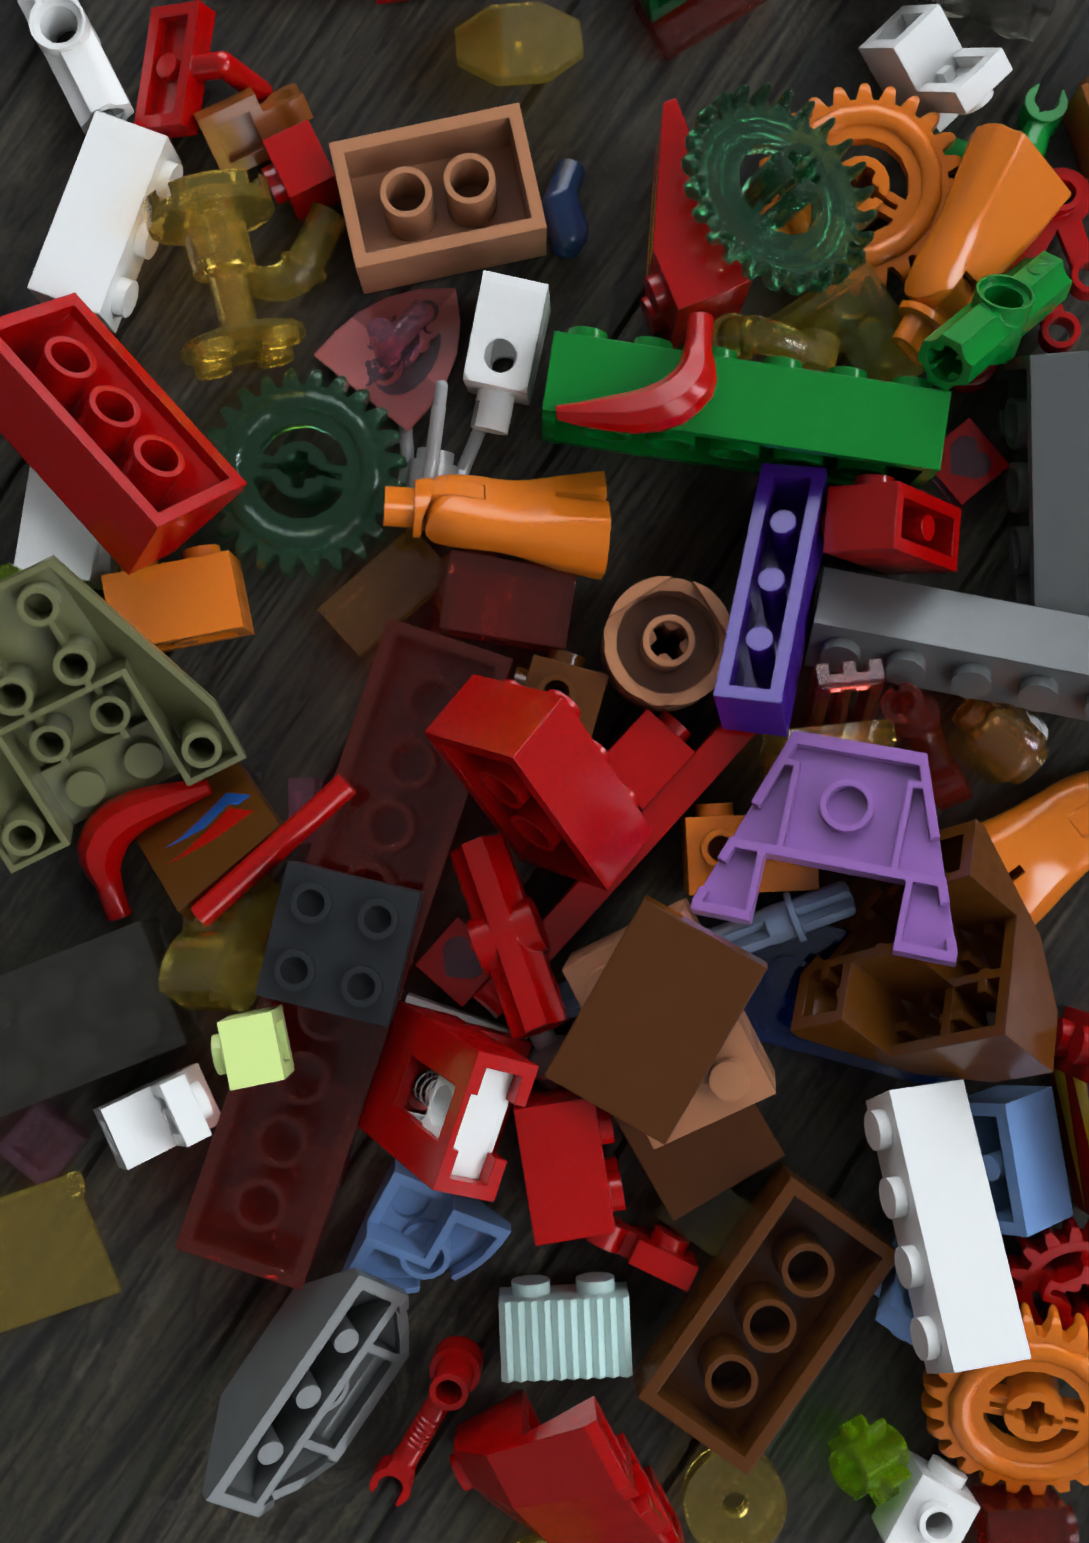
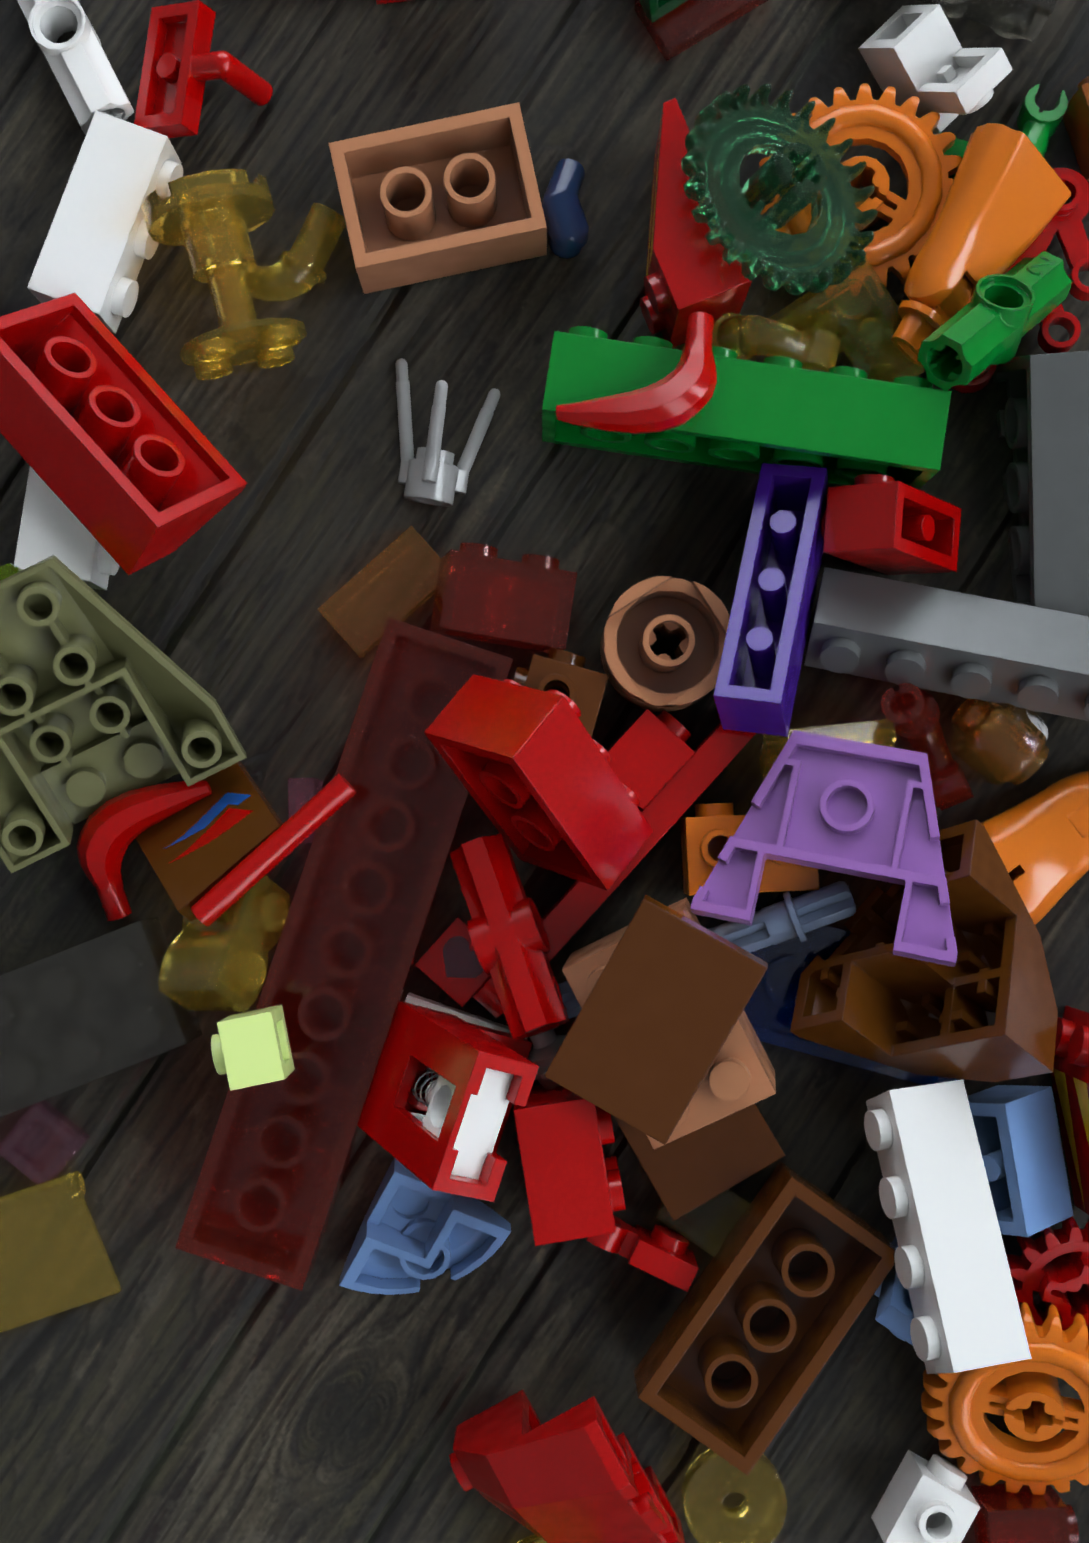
(159, 1116): white brick -> none
(184, 599): orange brick -> none
(240, 124): dark orange plate -> none
(299, 170): red plate -> none
(306, 1389): dark grey wedge -> none
(339, 943): black brick -> none
(362, 479): clear green gear -> none
(398, 350): clear pink shield -> none
(454, 1374): red brick -> none
(506, 324): white torso -> none
(519, 43): clear yellow piece -> none
(541, 520): orange piece -> none
(564, 1329): light aqua brick -> none
(842, 684): clear red tile -> none
(869, 1459): clear neon green gear -> none
(967, 463): tile -> none

